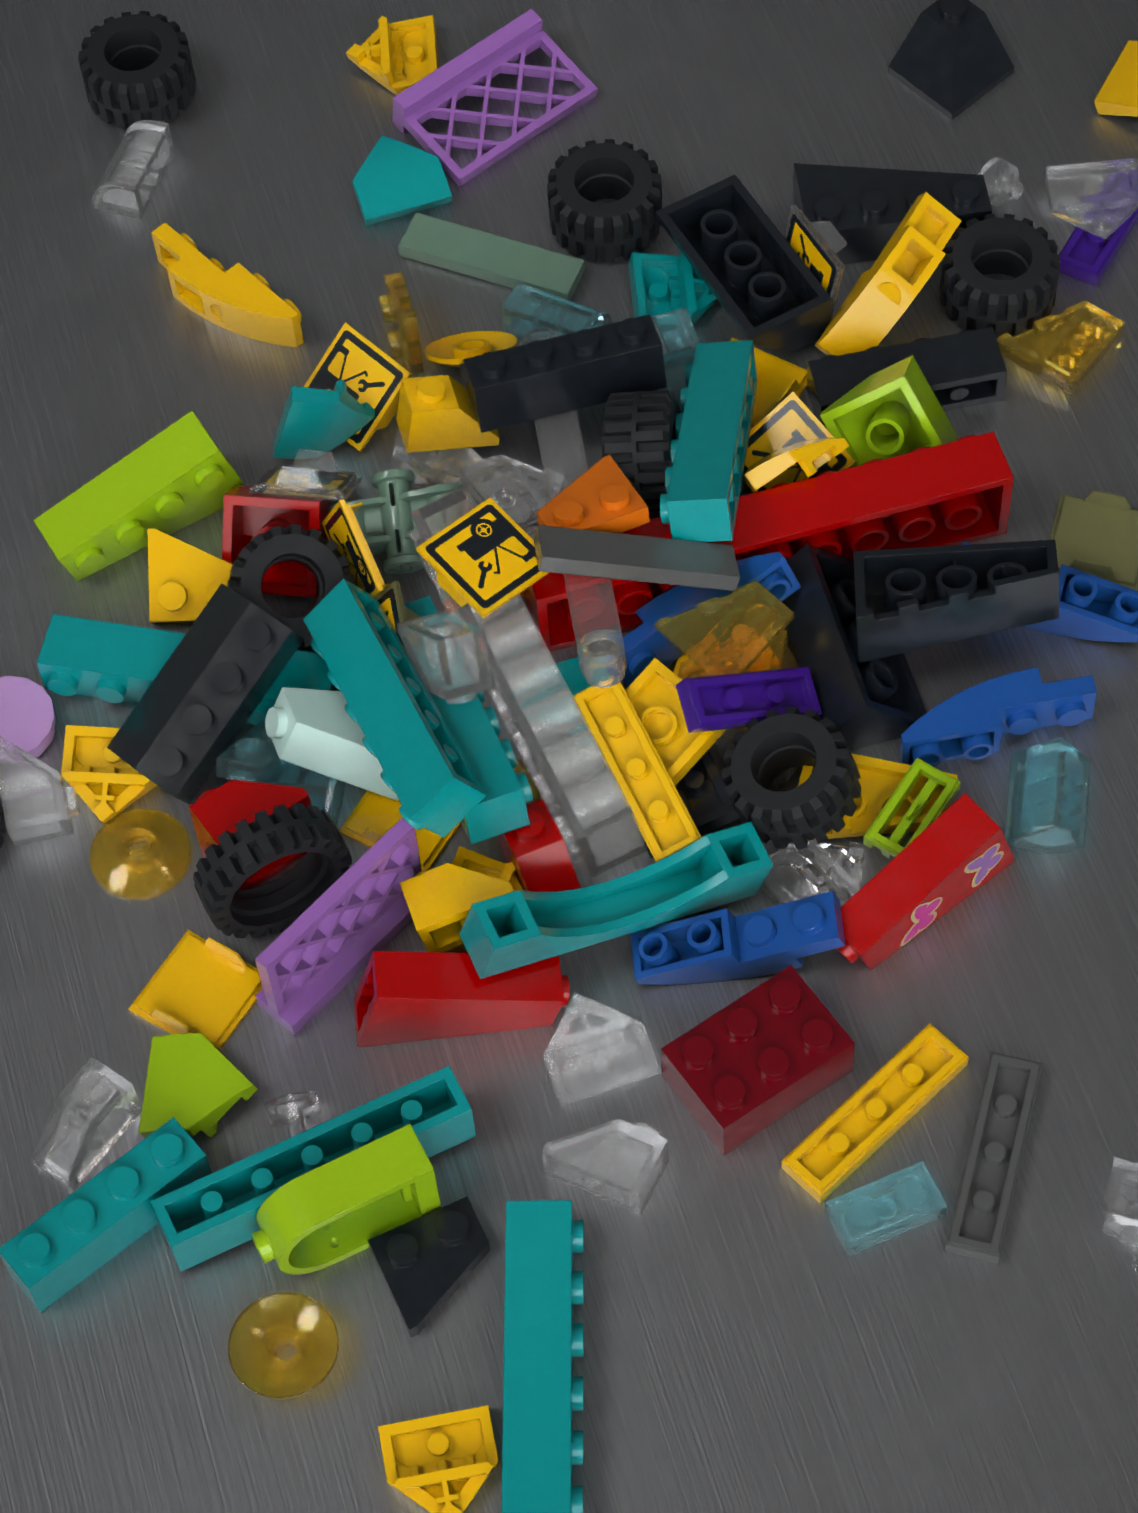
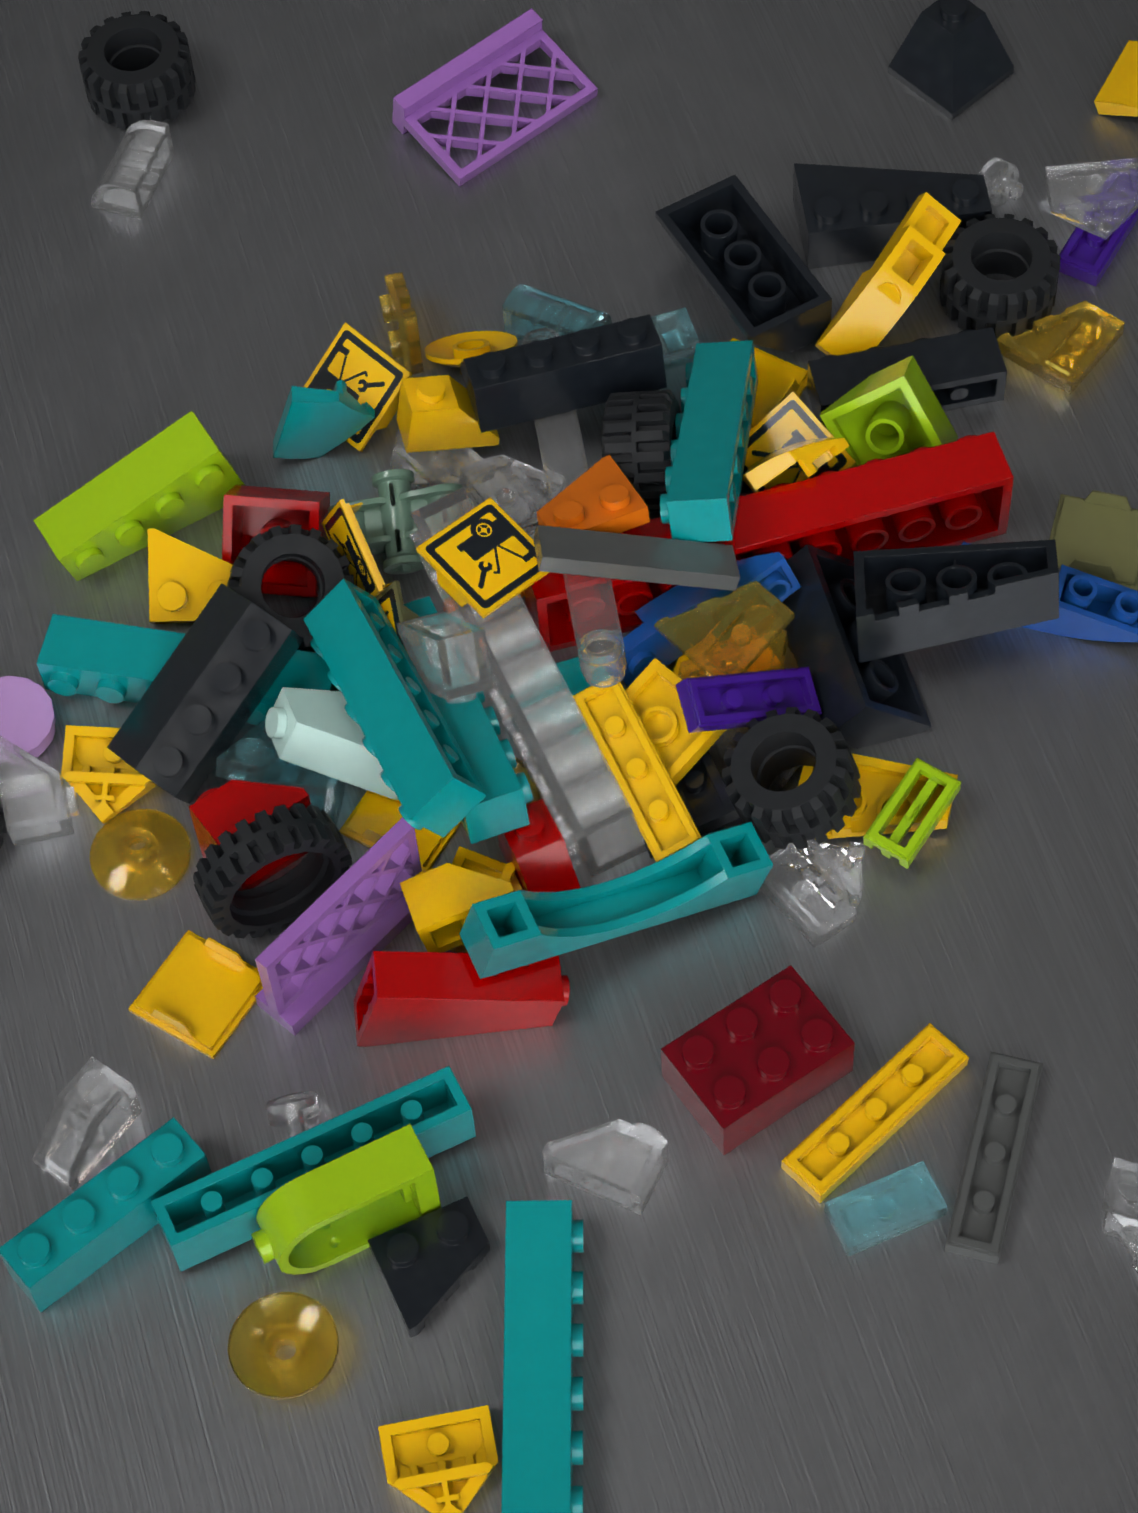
(191, 1083): lime slope -> none
(226, 298): yellow slope -> none
(311, 476): clear piece -> none
(399, 52): yellow slope -> none
(399, 182): teal slope -> none
(490, 256): sand green tile -> none
(596, 1051): clear slope -> none
(597, 174): black tyre -> none
(665, 285): teal slope -> none
(737, 947): blue slope -> none
(817, 247): piece -> none
(924, 882): red slope -> none
(976, 718): blue slope -> none
(1048, 798): clear light blue brick -> none

